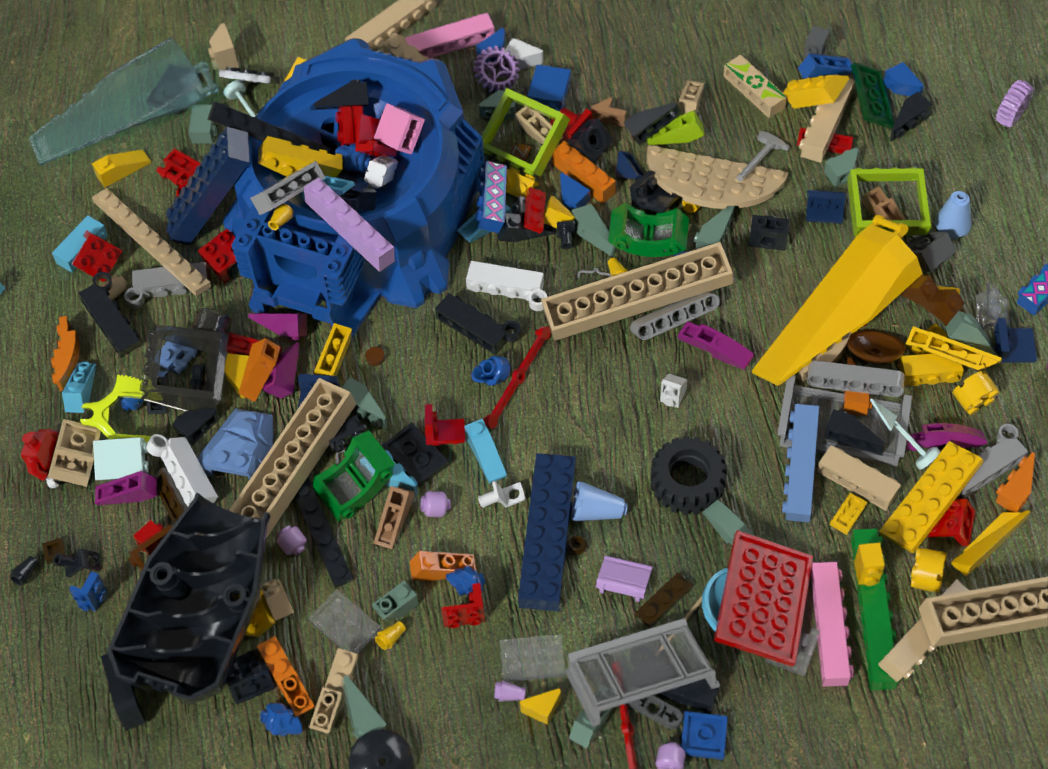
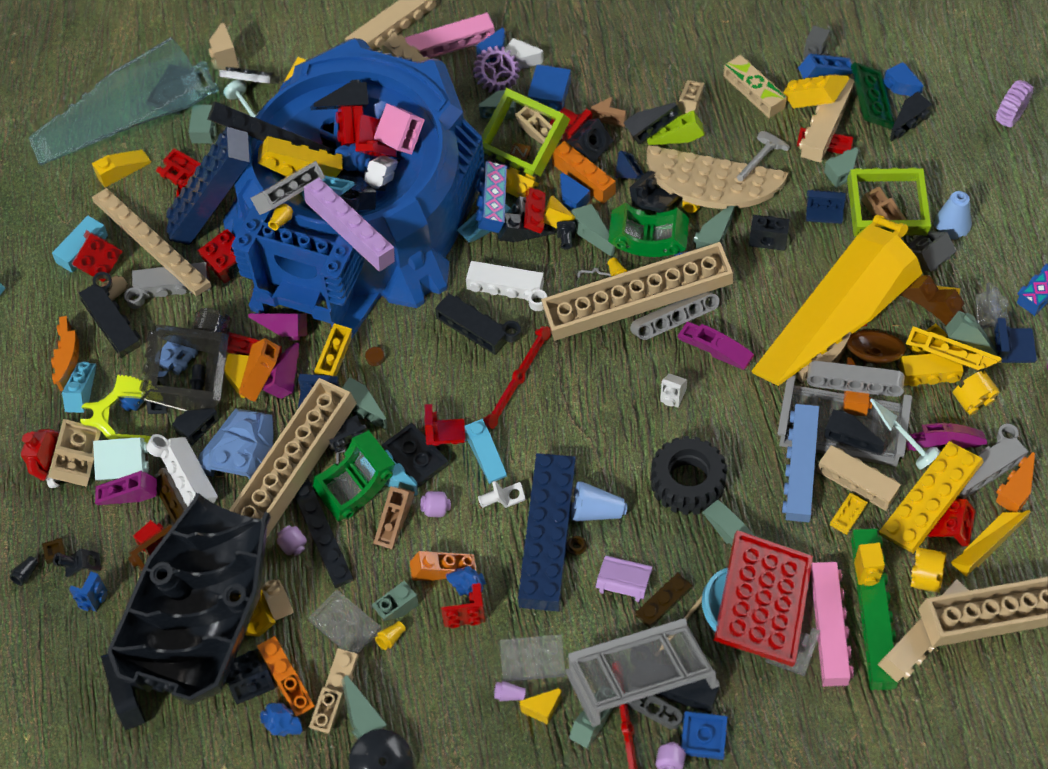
(491, 370): blue head -> none

